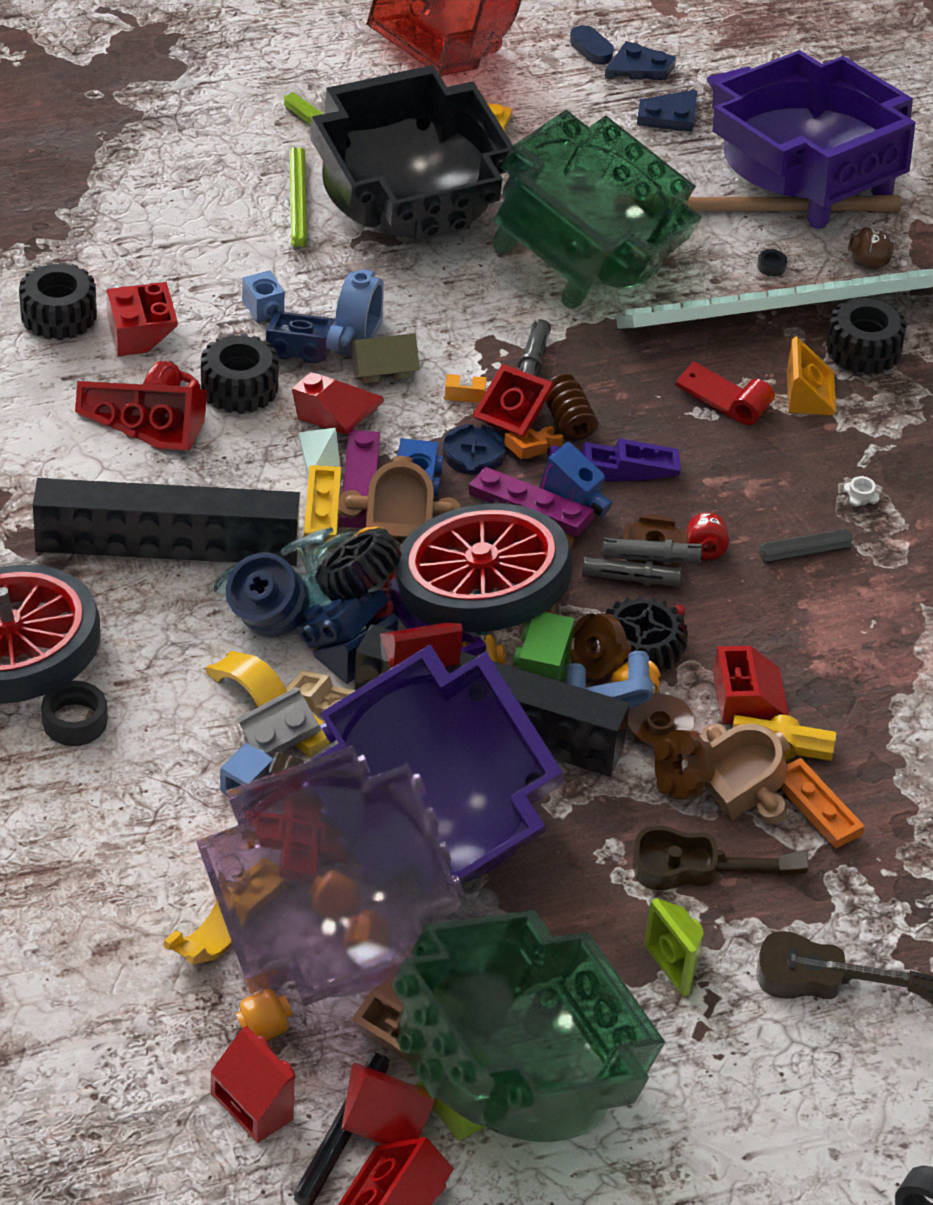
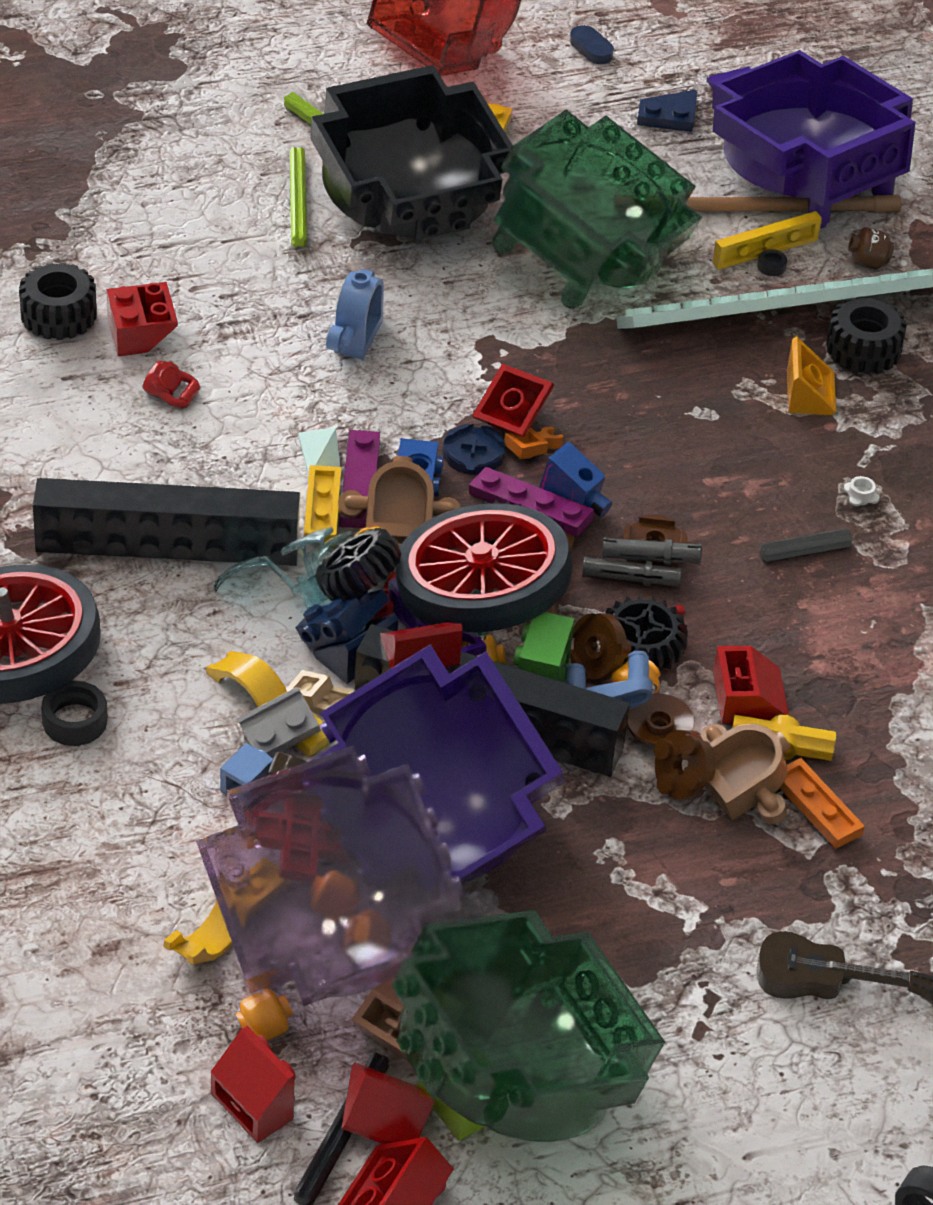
(152, 413): red wedge -> none
(239, 373): black tyre -> none
(262, 295): medium blue brick -> none
(267, 594): dark blue wheel -> none
(299, 336): dark blue plate -> none
(333, 403): red slope -> none
(385, 356): olive brick -> none
(462, 393): light orange piece -> none
(531, 359): dark grey pin -> none
(571, 408): reddish brown piece -> none
(631, 460): dark purple slope -> none
(640, 63): dark blue wing -> none
(672, 858): dark brown piece -> none
(674, 942): lime slope -> none
(709, 531): red head -> none
(740, 404): red door -> none
(776, 236): none -> yellow plate

